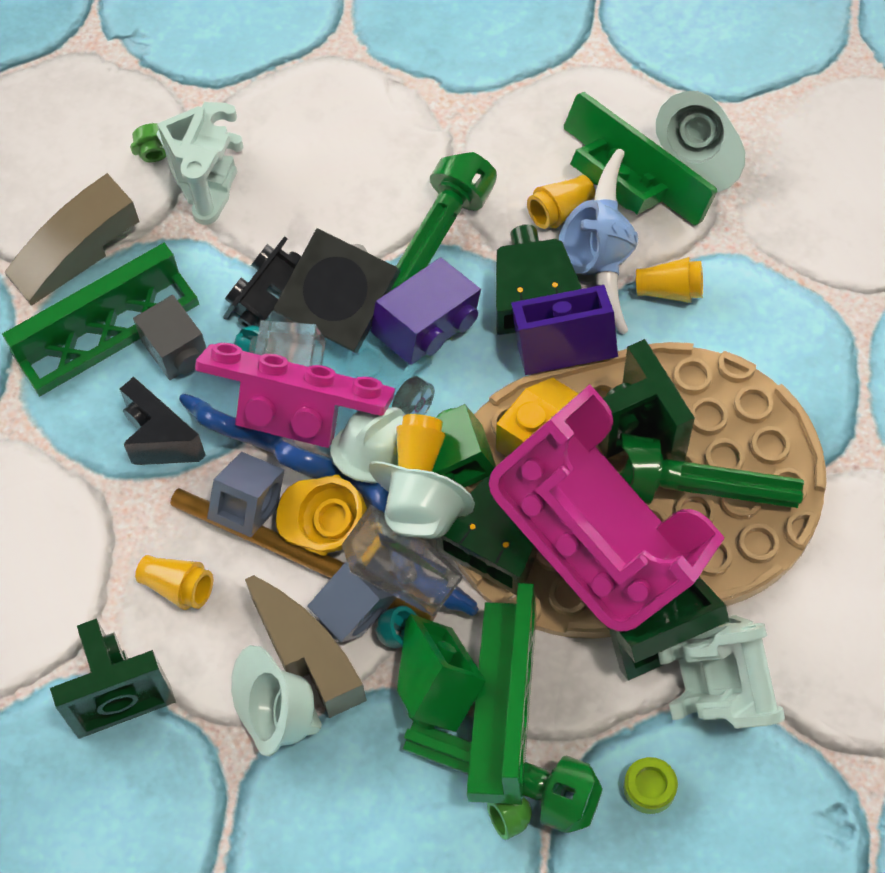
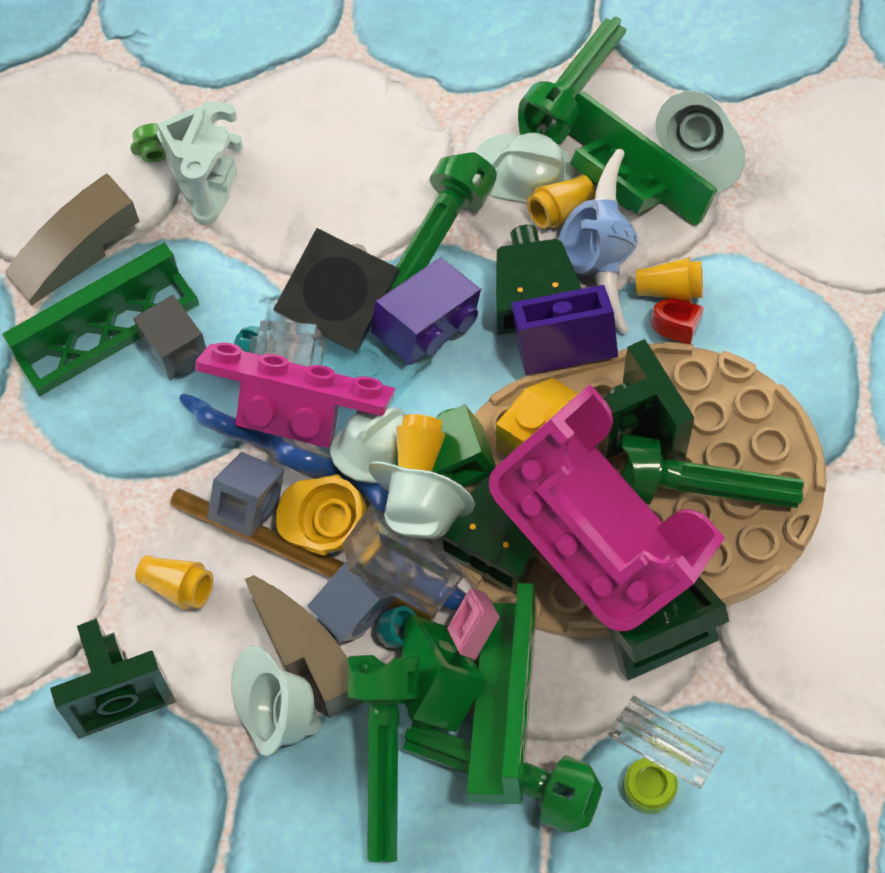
(161, 433): black slope -> none
(251, 298): black hinge -> none
(382, 688): none -> green piece
(414, 396): clear smoke tile -> none
(473, 623): none -> bright pink tile
(510, 818): bright green hinge -> none
(524, 164): none -> light aqua piece
(555, 102): none -> green piece
(666, 742): none -> clear tile
(676, 319): none -> red tile
(726, 676): light aqua piece -> none

